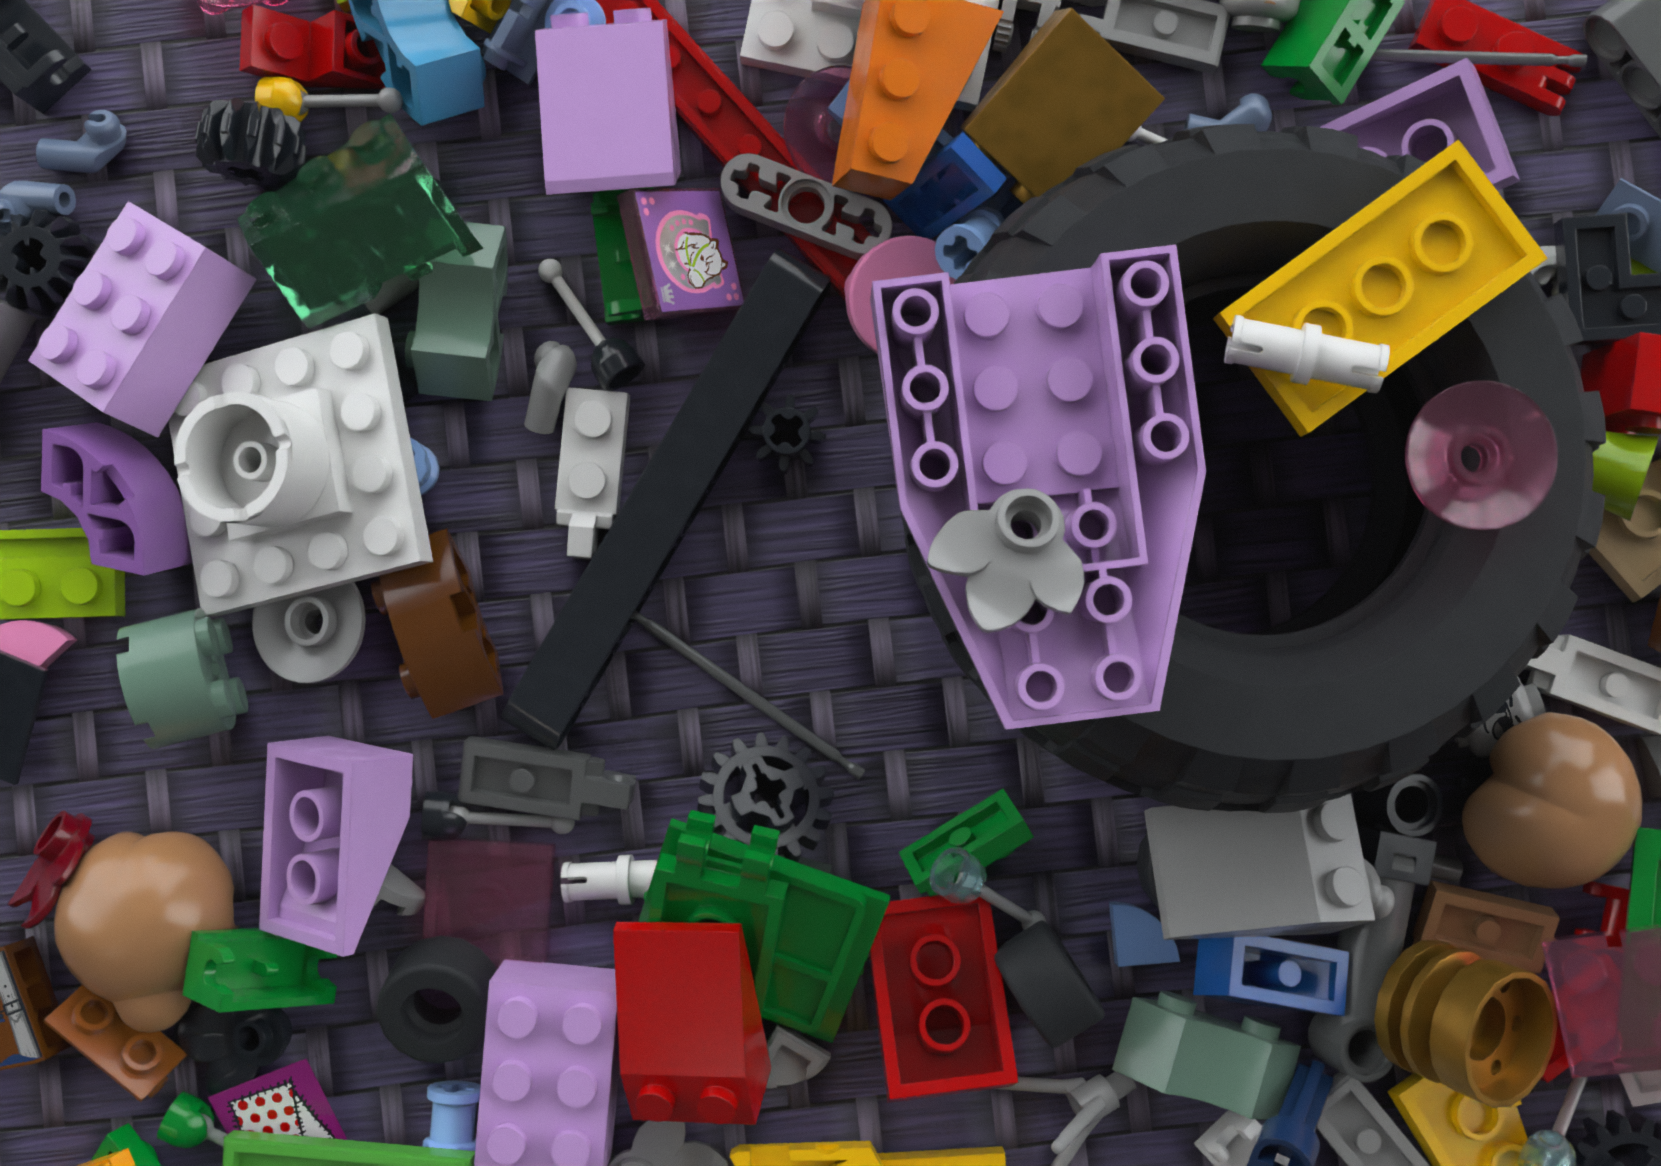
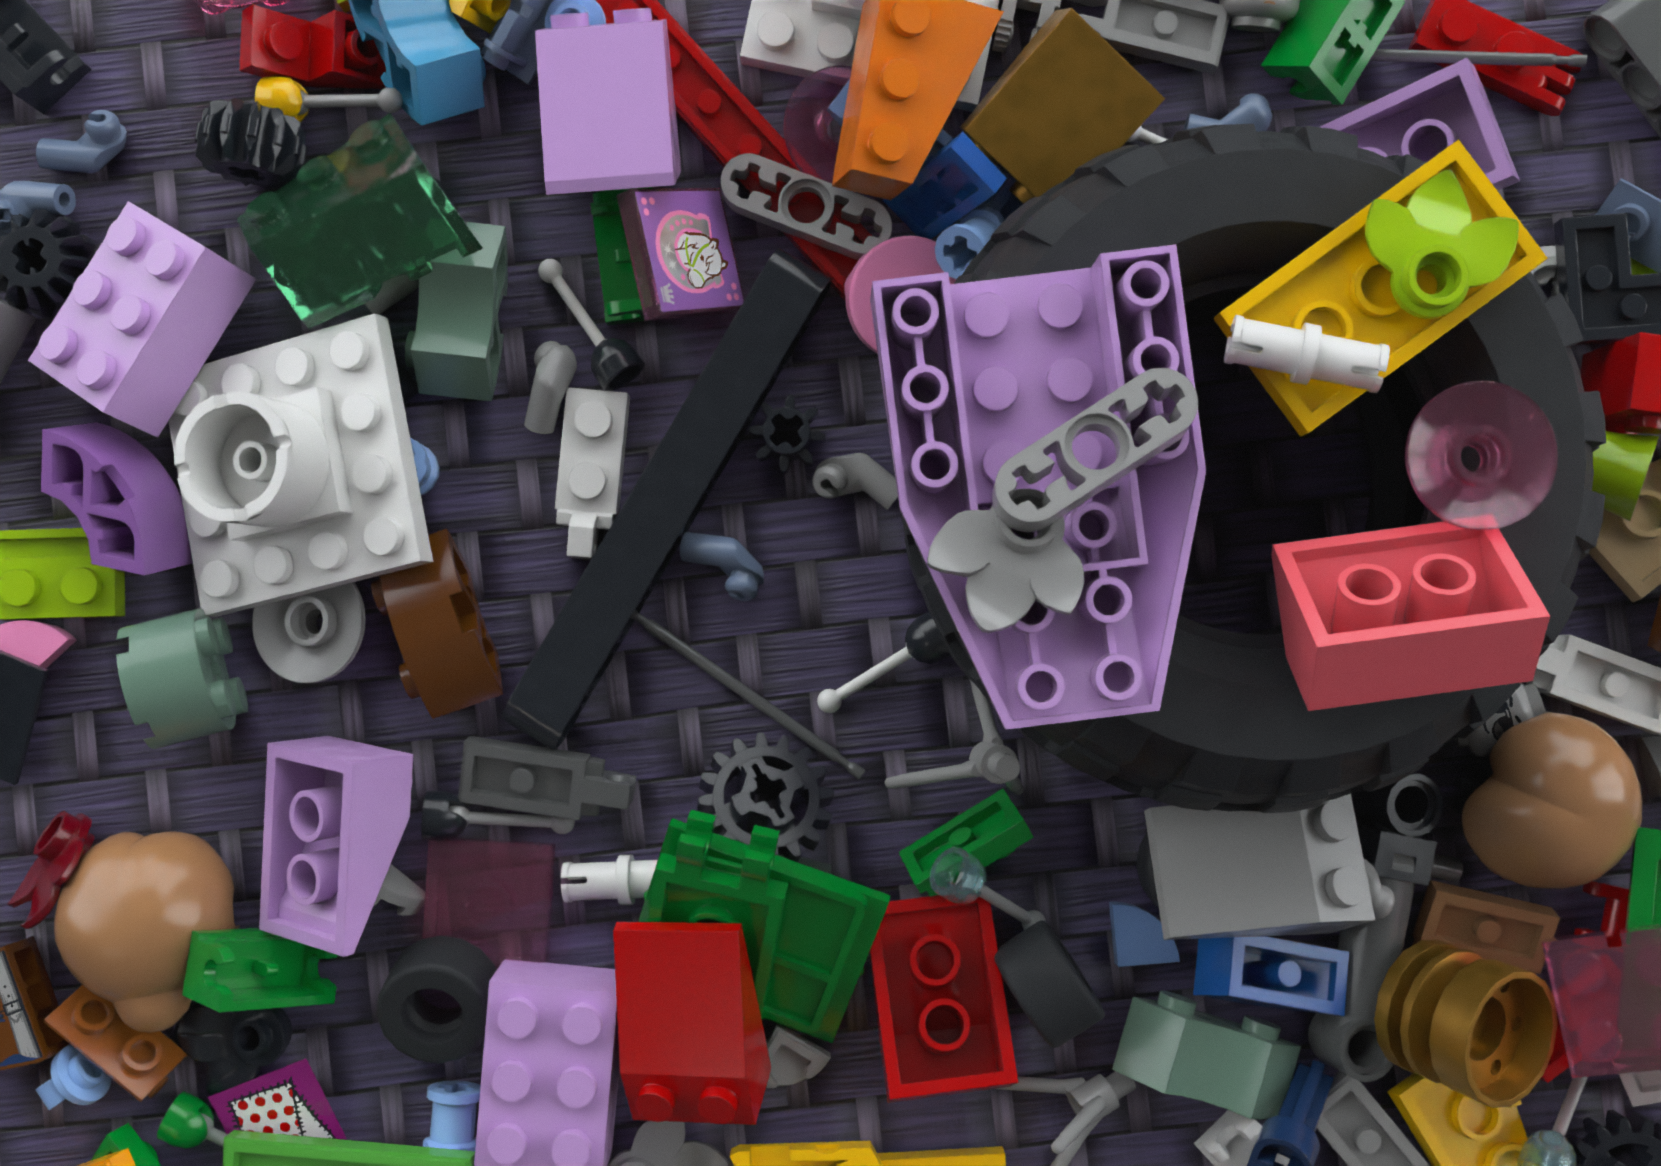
(74, 1080): none -> light blue plate
(730, 556): none -> sand blue arm
(854, 474): none -> light grey arm
(922, 644): none -> hinge
(987, 759): none -> light grey plant
(1129, 401): none -> light grey beam
(1405, 614): none -> coral slope
(1438, 237): none -> lime plate

